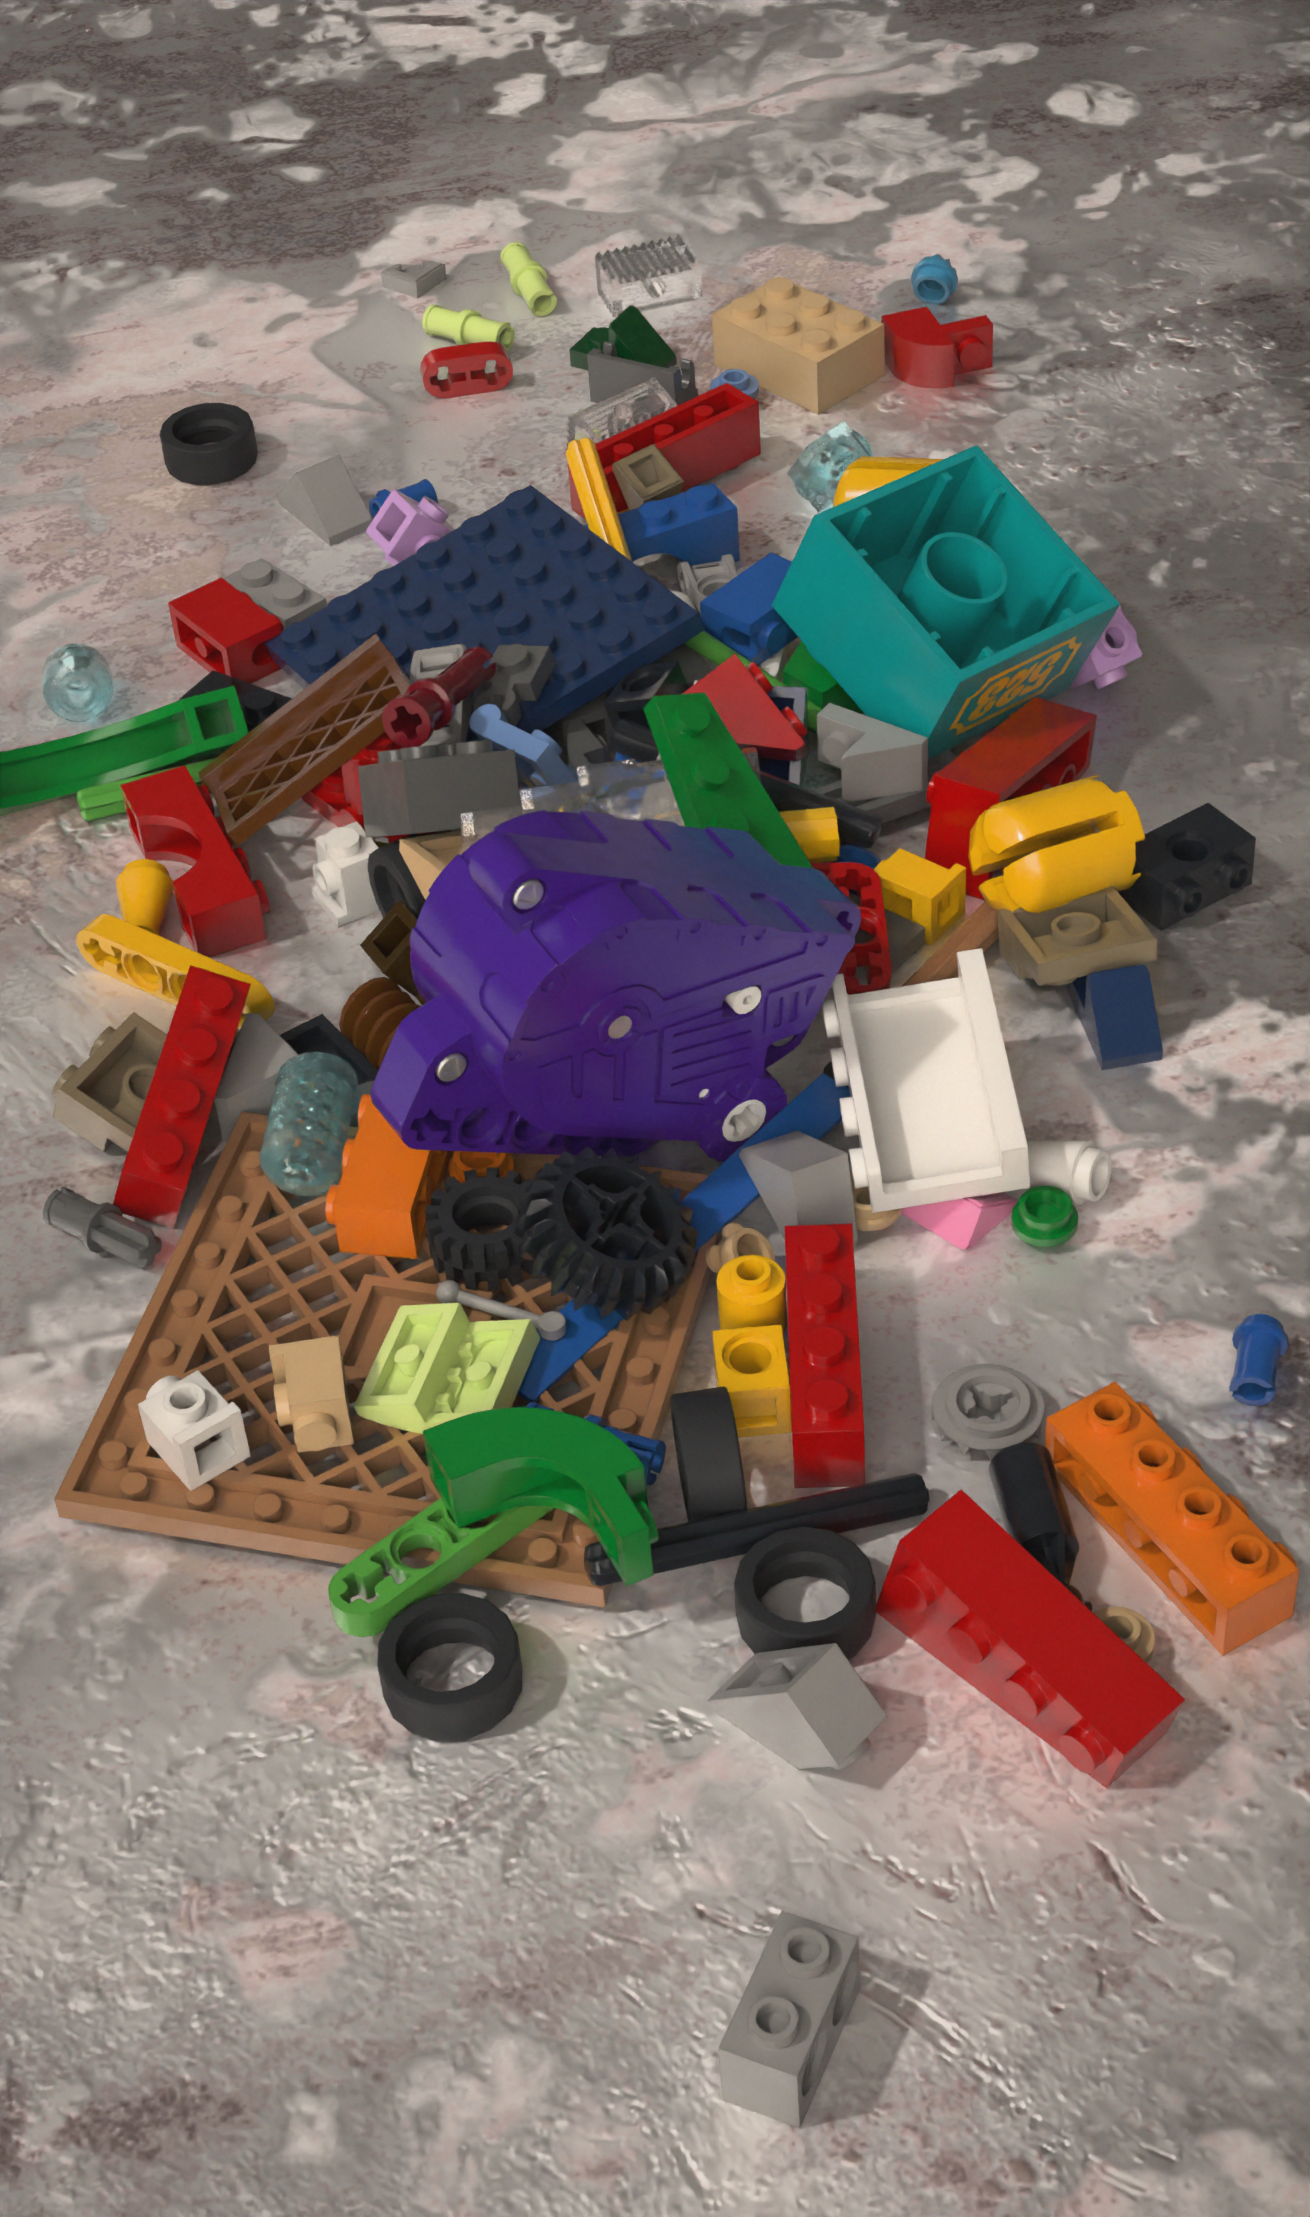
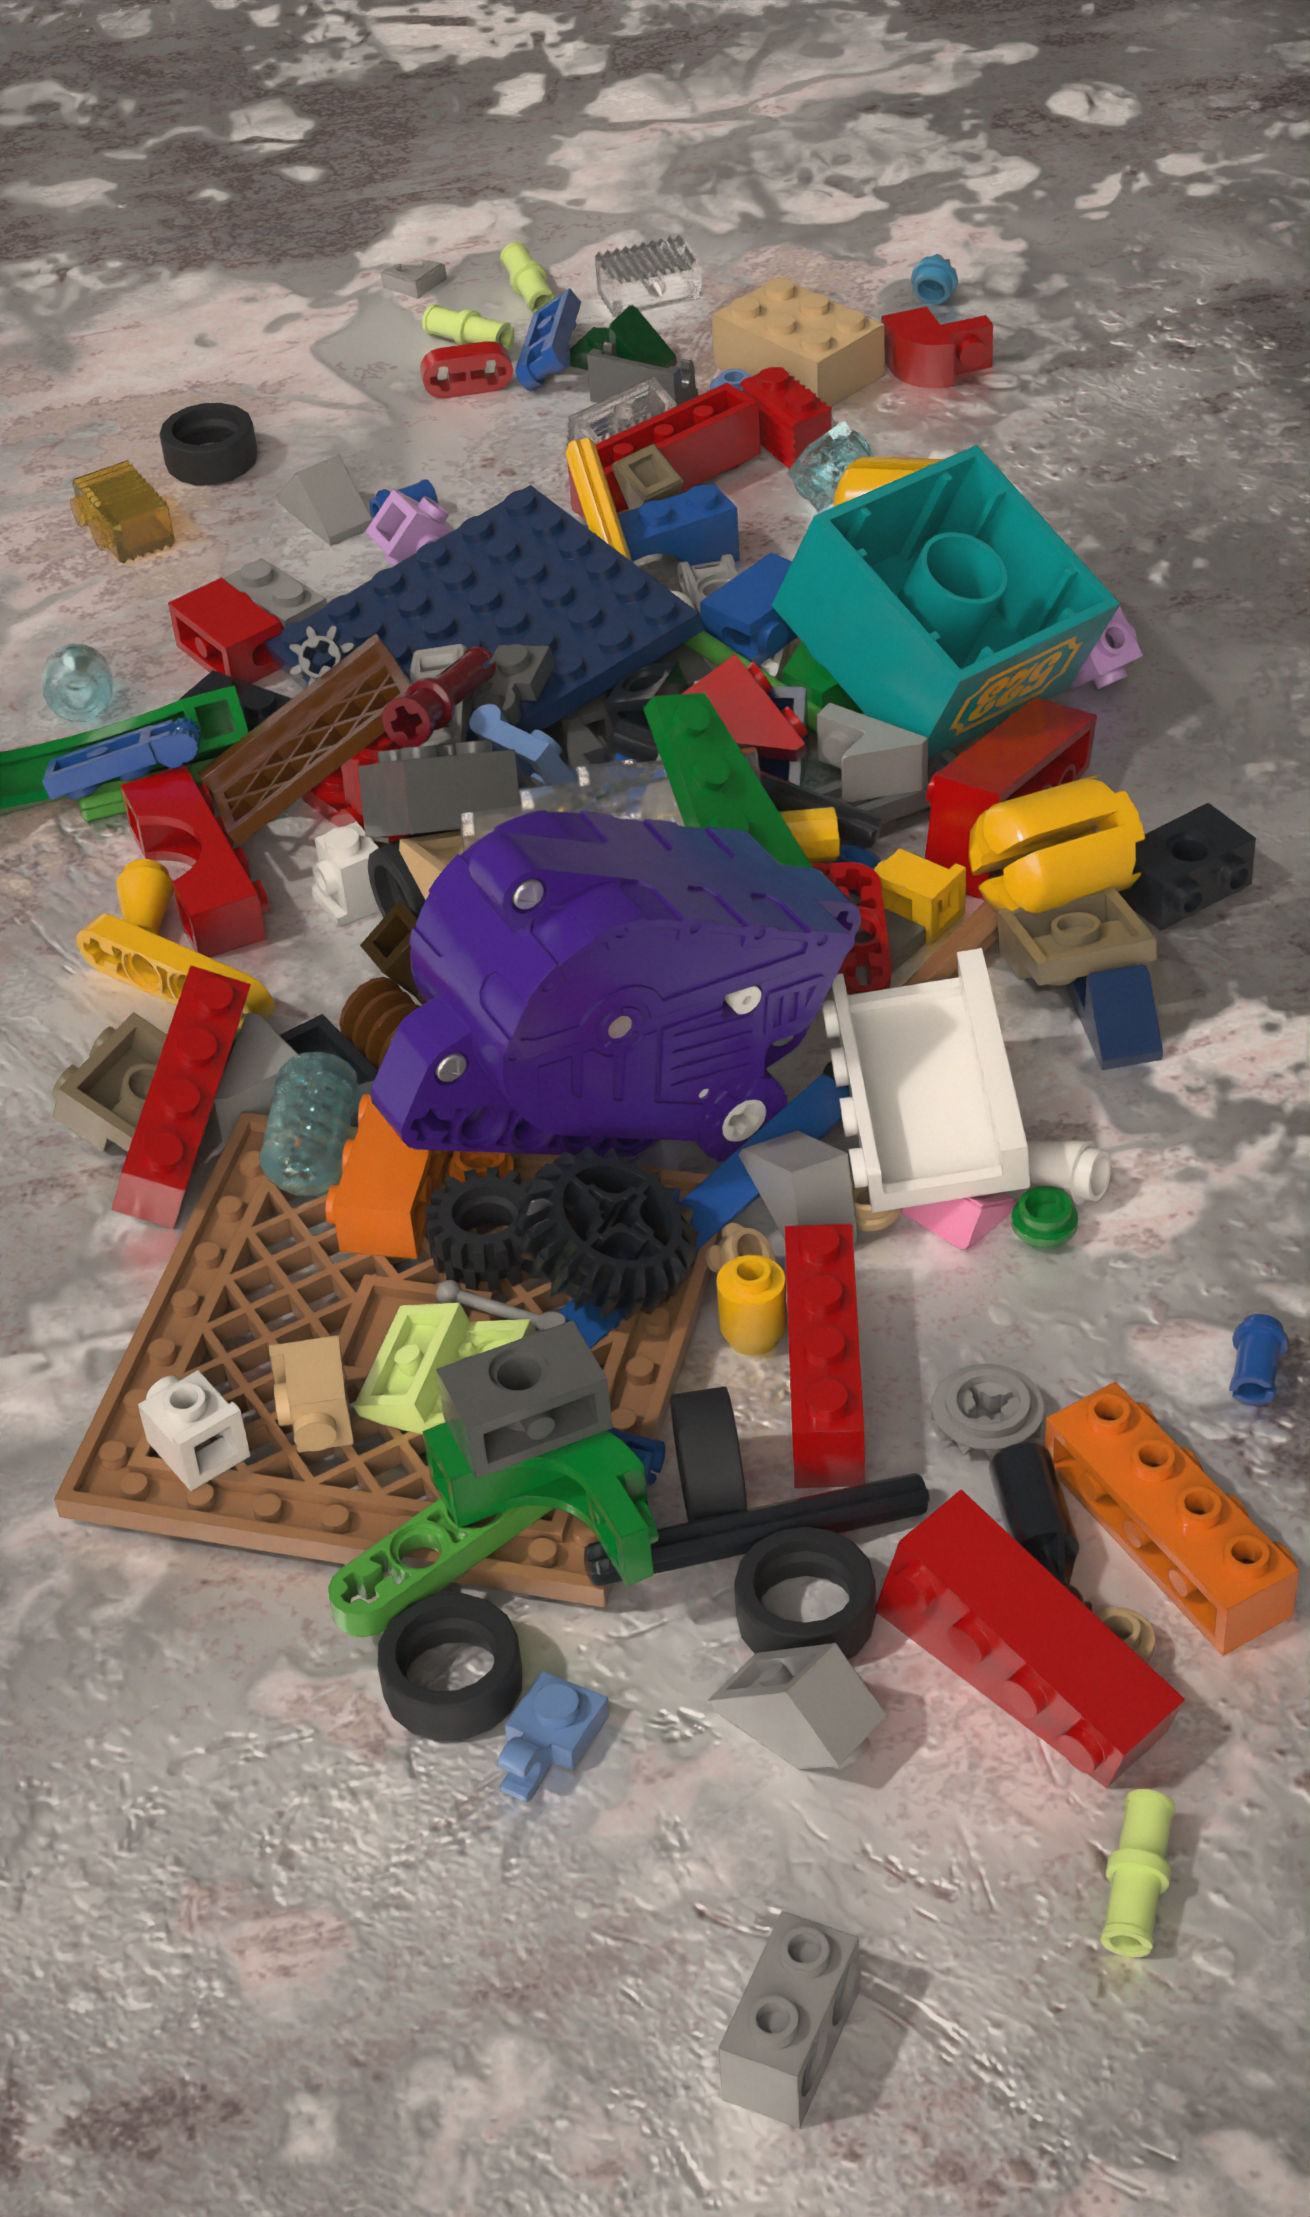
(101, 1227): dark grey axle -> none
(122, 512): none -> clear yellow brick
(122, 756): none -> blue hinge
(321, 645): none -> gear
(524, 1398): none -> dark grey brick
(548, 341): none -> blue plate
(548, 1727): none -> medium blue plate
(756, 1376): yellow brick -> none
(787, 413): none -> red brick
(1138, 1873): none -> yellowish green pin

